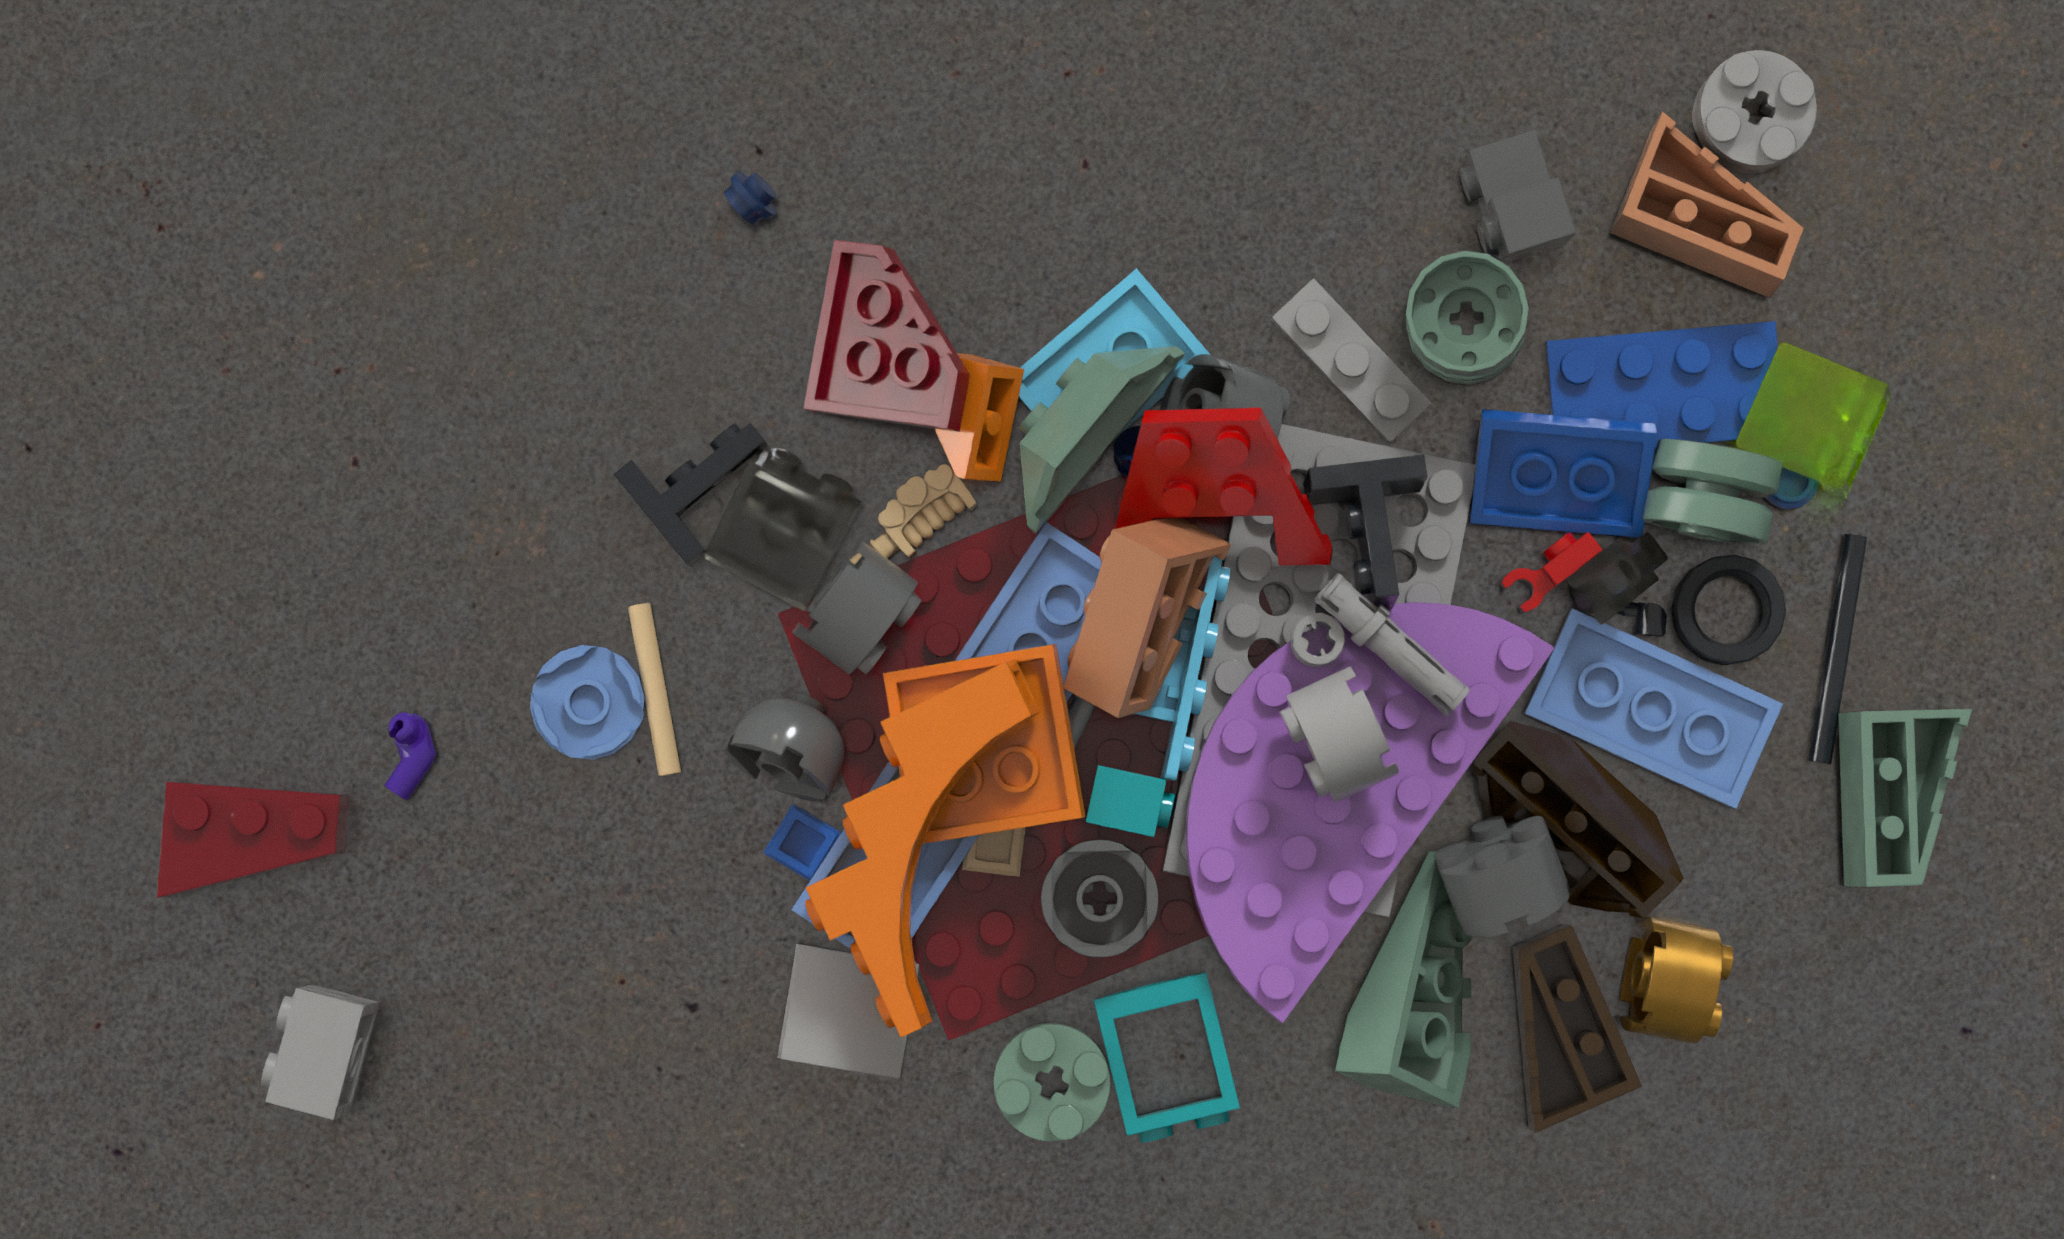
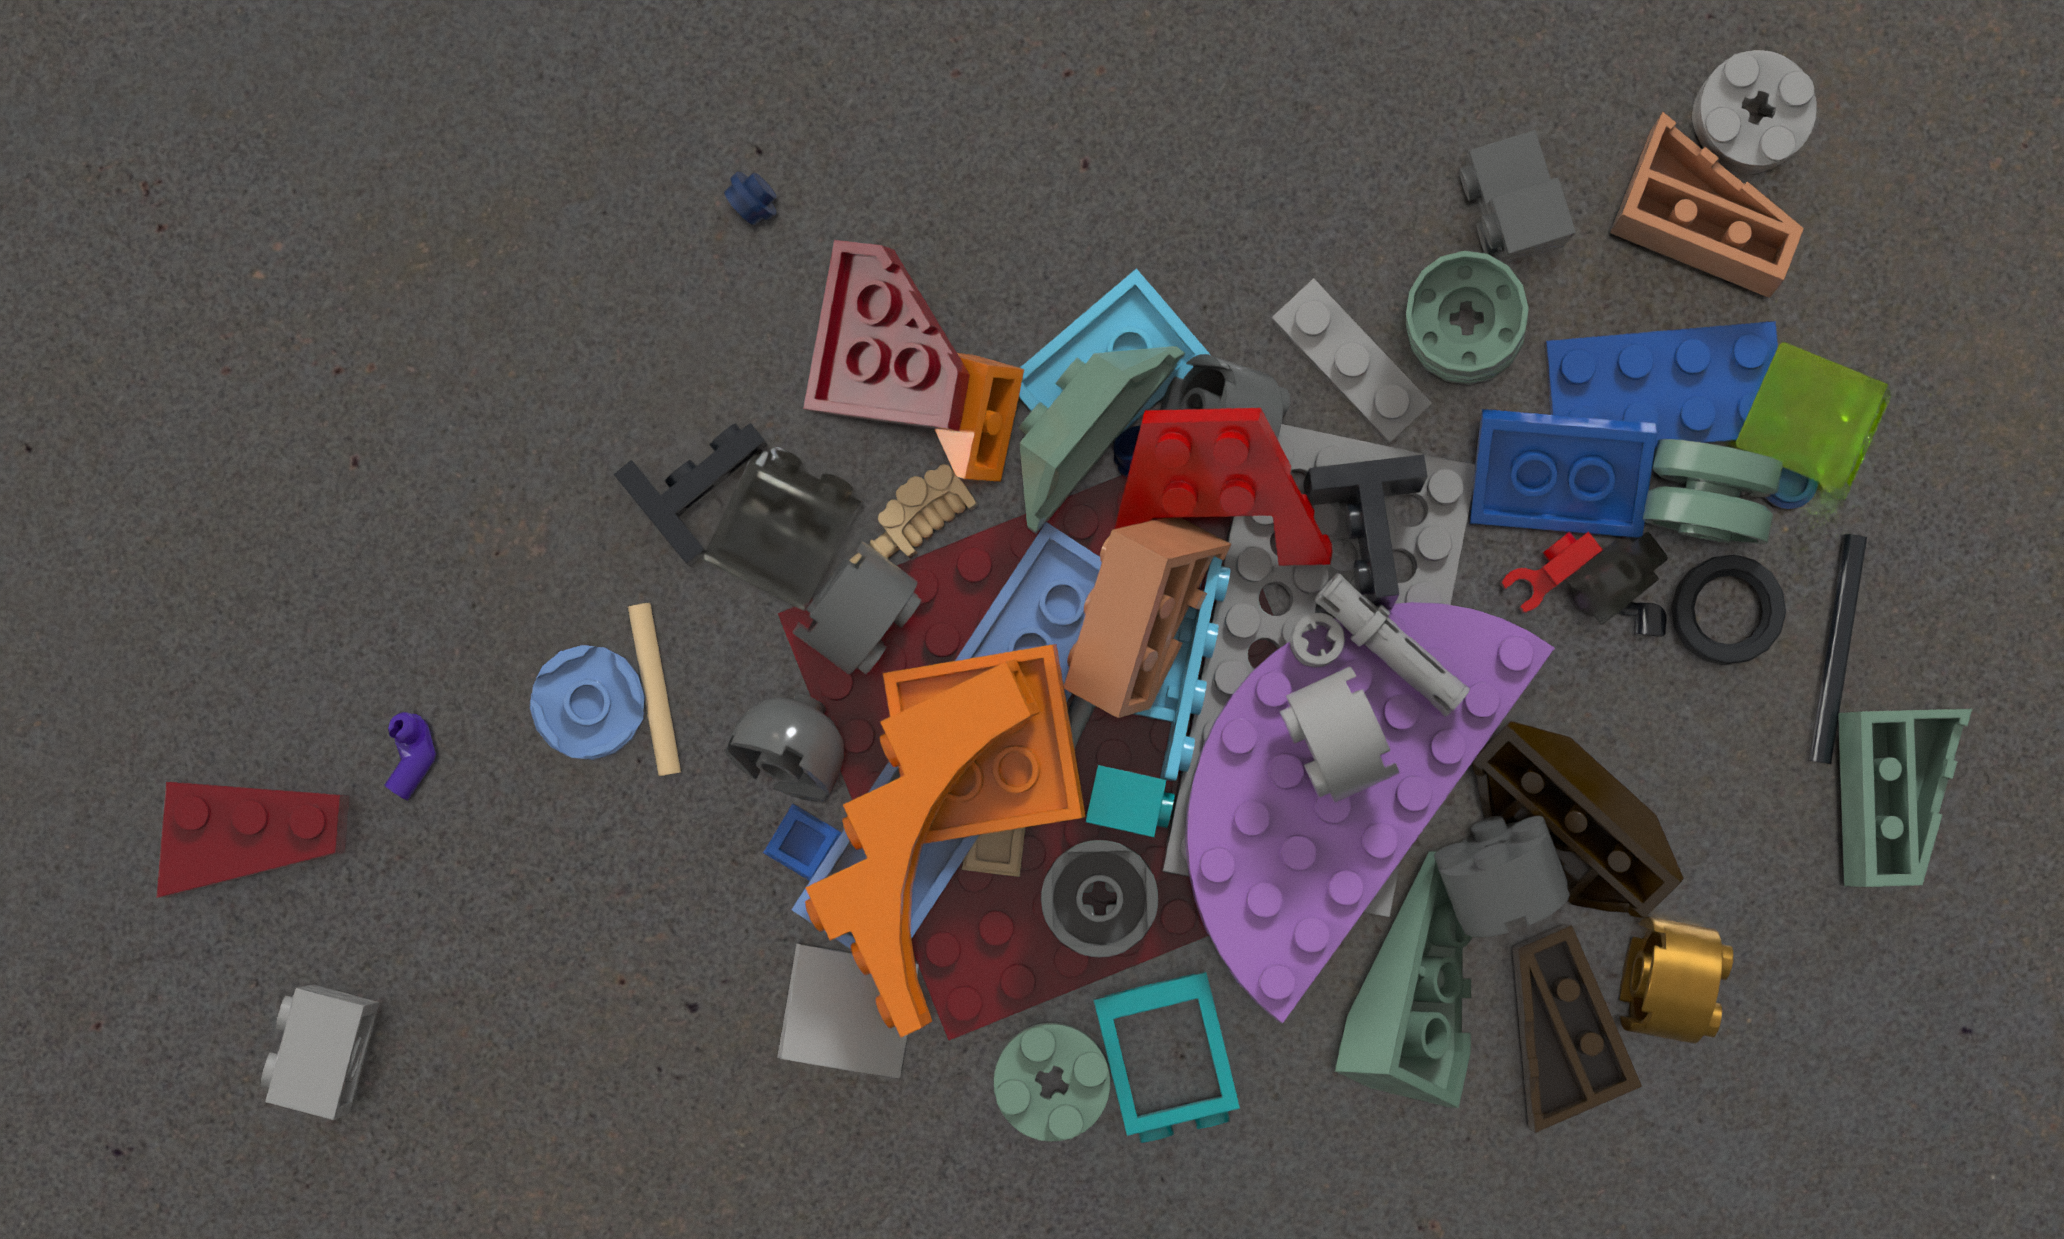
(1653, 709): medium blue plate -> none

